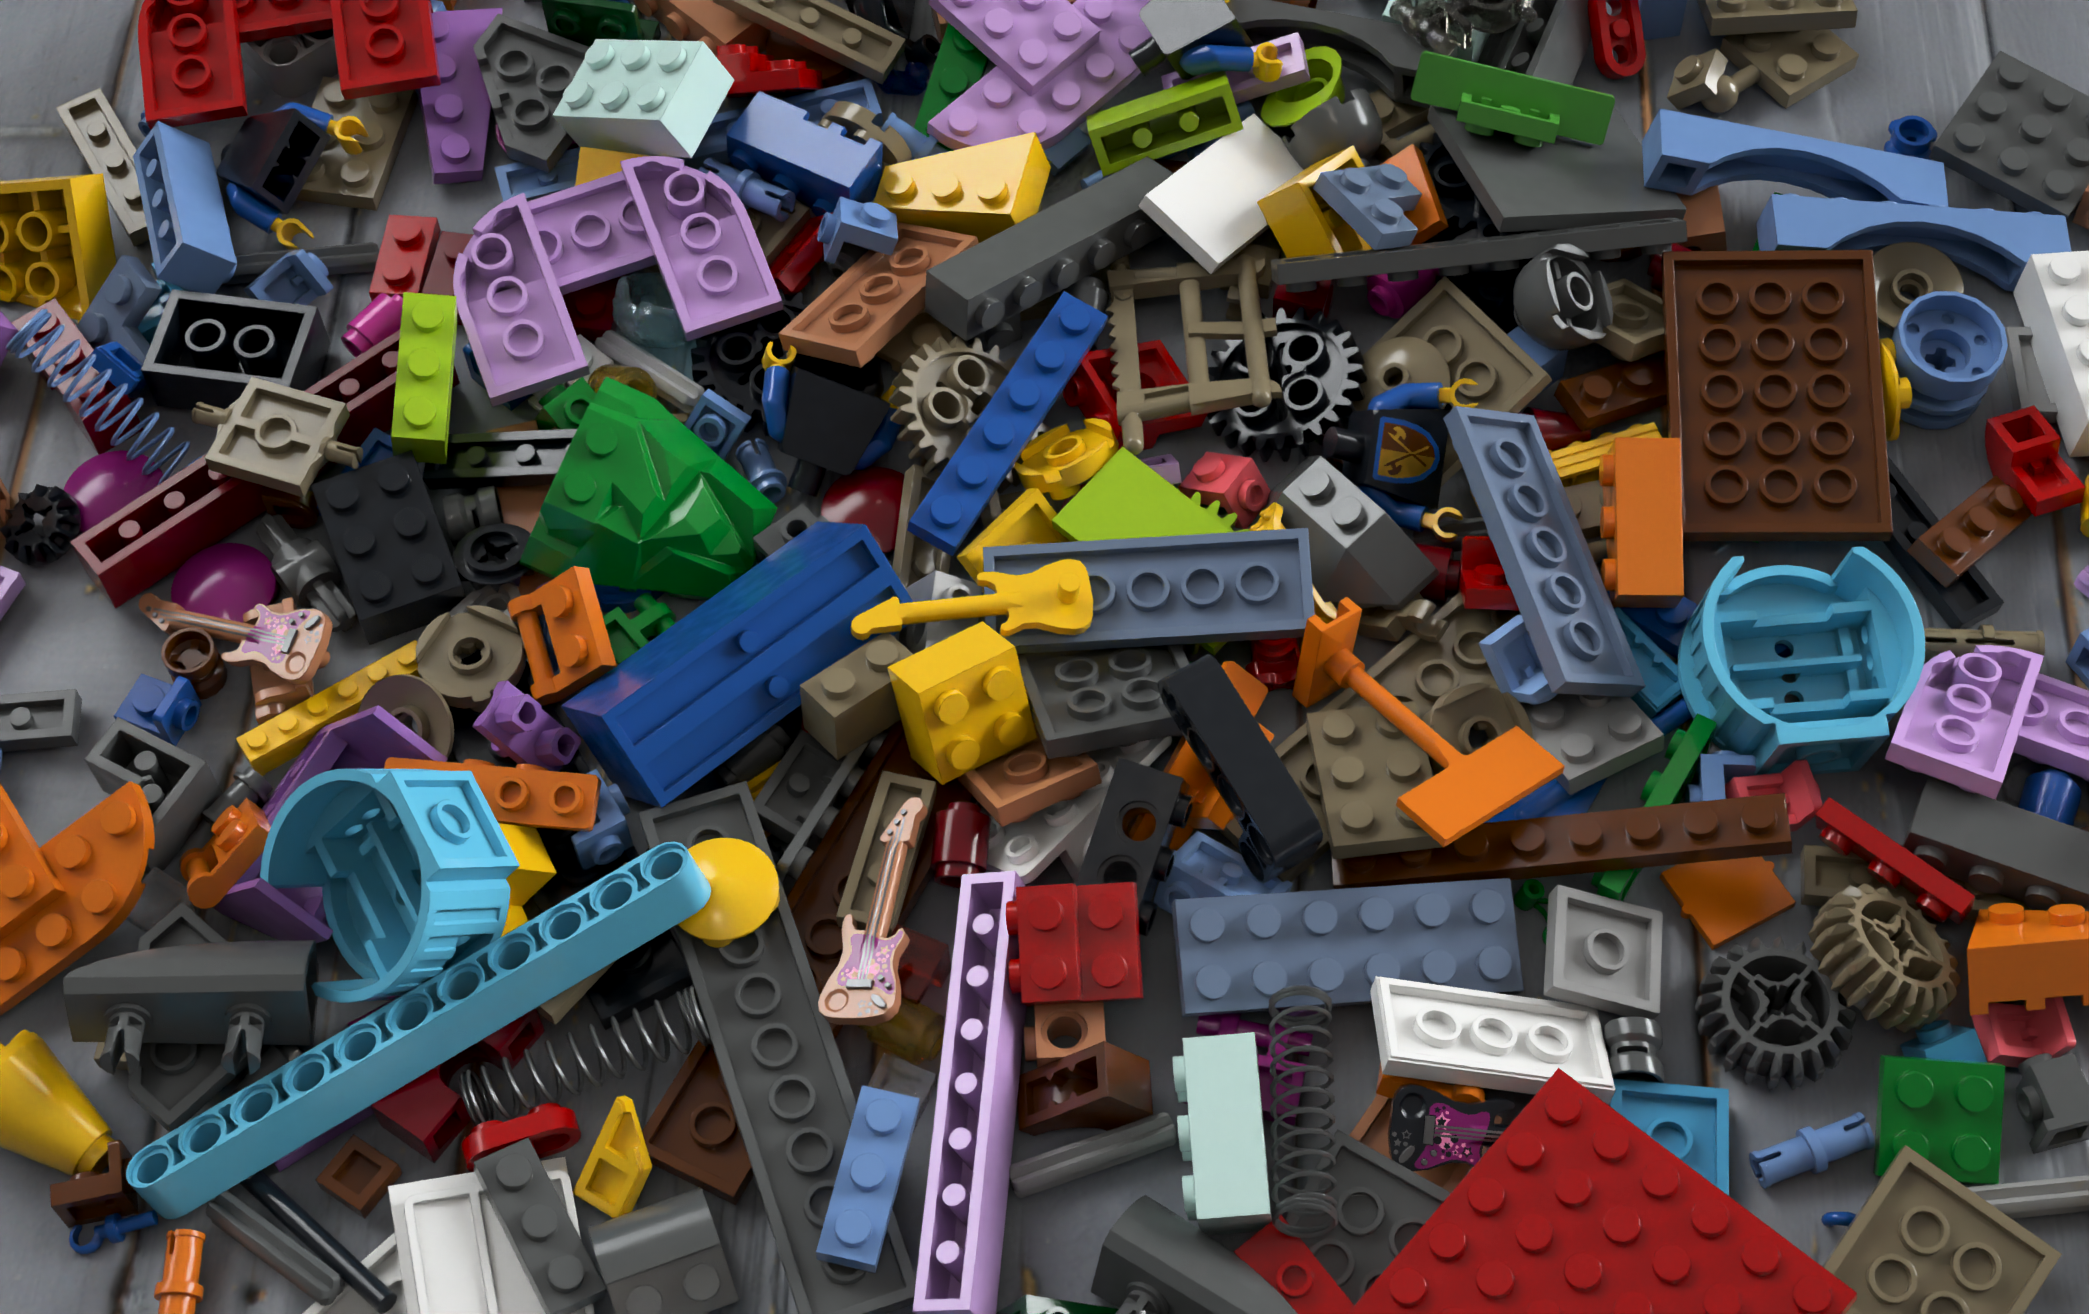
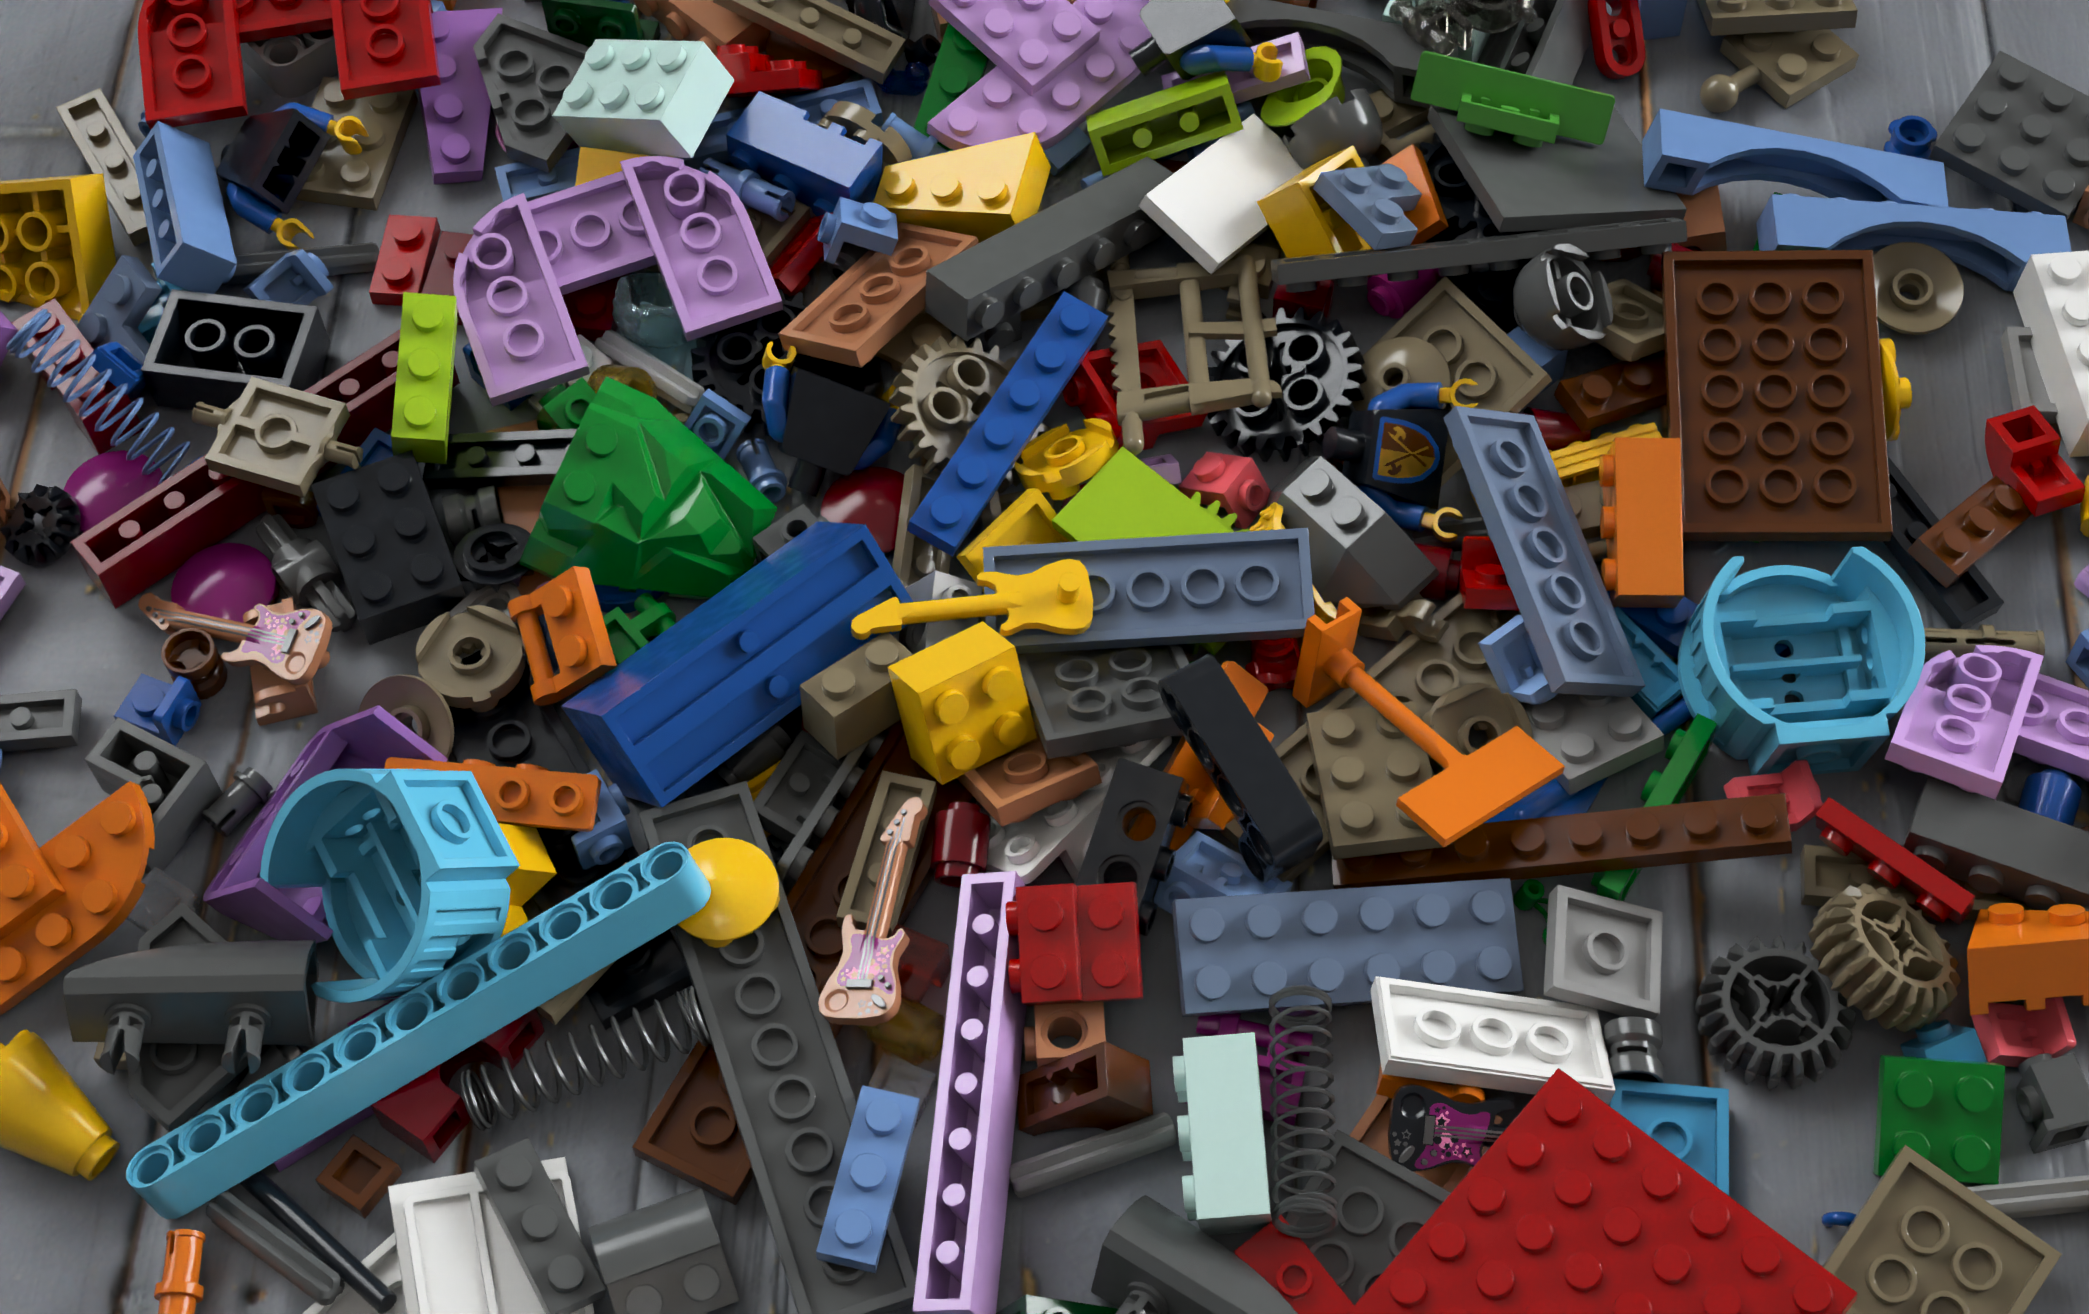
(94, 1195): reddish brown bracket -> none
(113, 1229): blue hand -> none
(229, 853): orange plate -> none
(290, 731): yellow piece -> none
(373, 324): dark pink brick -> none
(524, 730): medium lavender hips -> none
(546, 1125): red plate -> none
(616, 1163): yellow tile -> none
(1696, 78): dark tan plate -> none
(1714, 772): medium blue bracket -> none
(1727, 896): orange piece -> none
(1811, 1150): medium blue pin -> none
(1950, 355): medium blue wheel -> none

